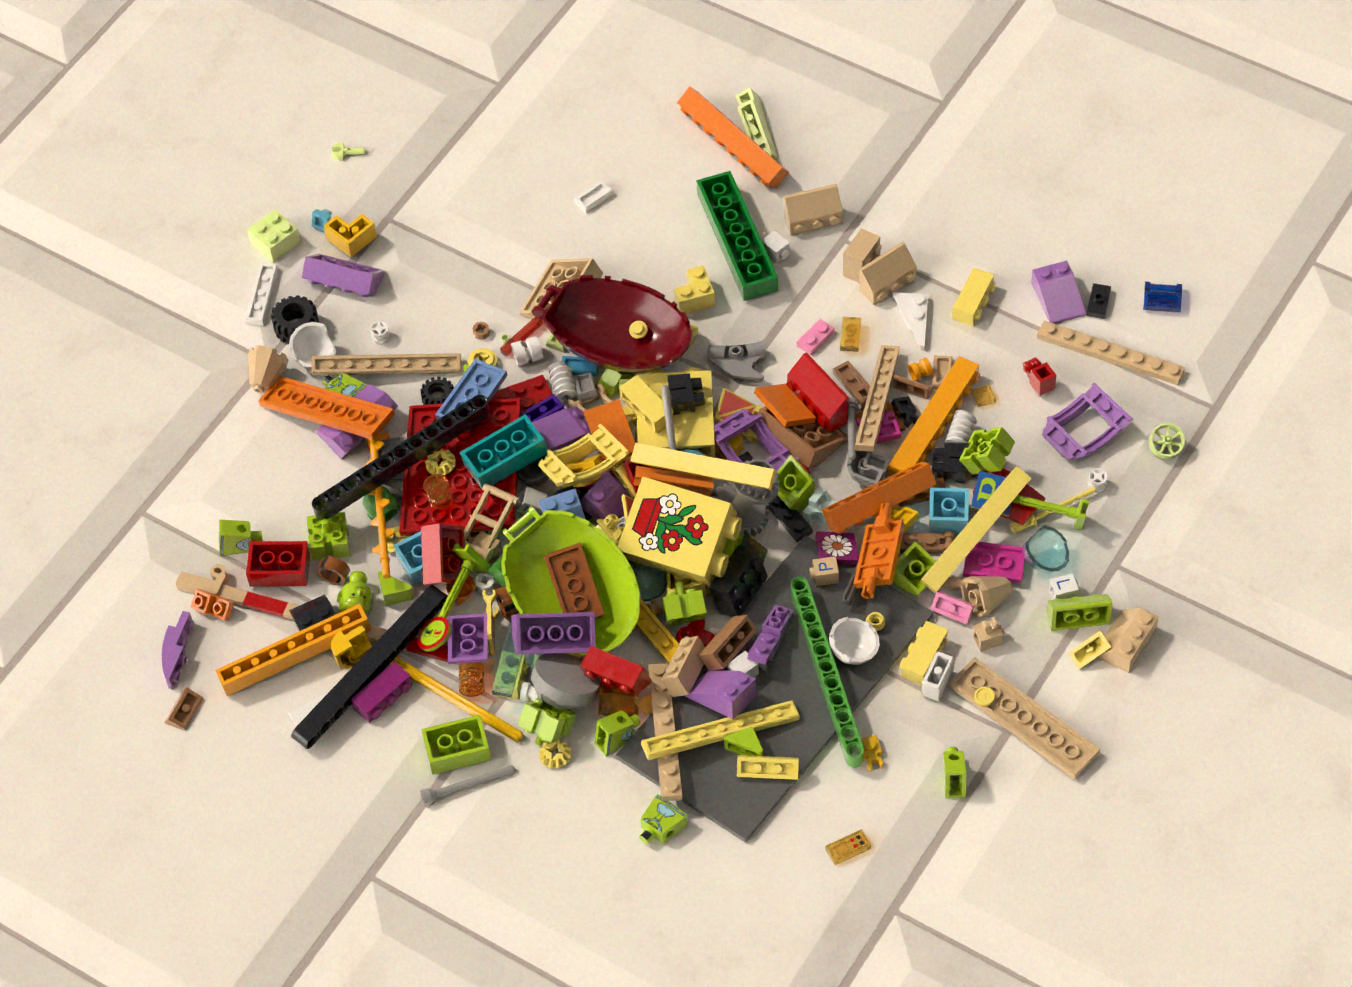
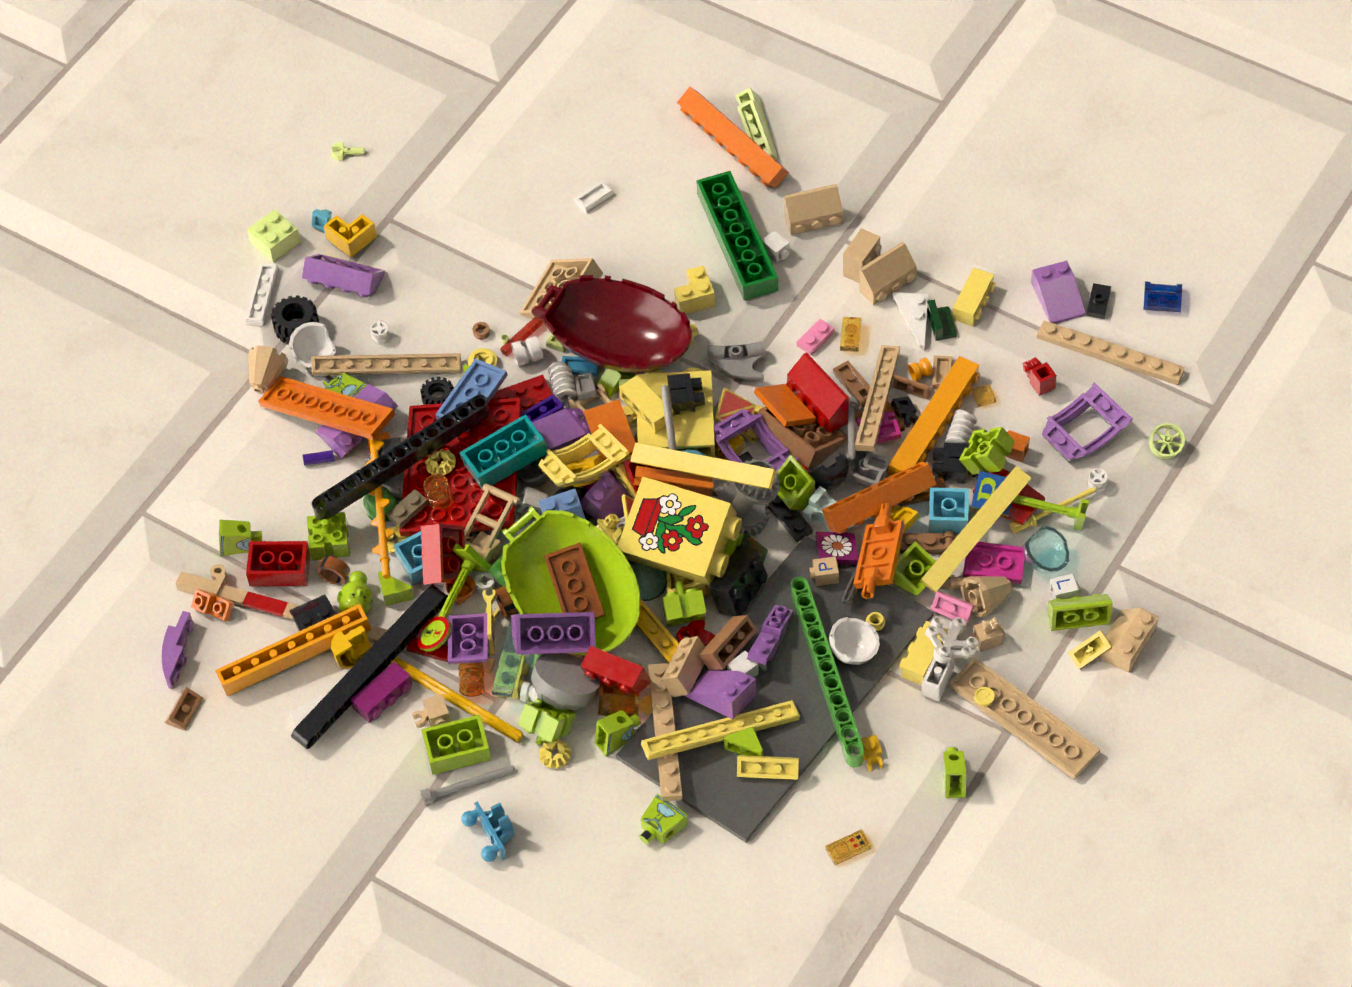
(318, 457): none -> dark purple hinge
(407, 508): none -> dark tan plate
(434, 711): none -> tan brick
(489, 821): none -> dark azure piece
(638, 329): light yellow plate -> none
(655, 608): medium nougat bush -> none
(833, 476): none -> black cylinder
(941, 321): none -> dark green panel
(942, 652): none -> white plant
(1020, 446): none -> orange brick

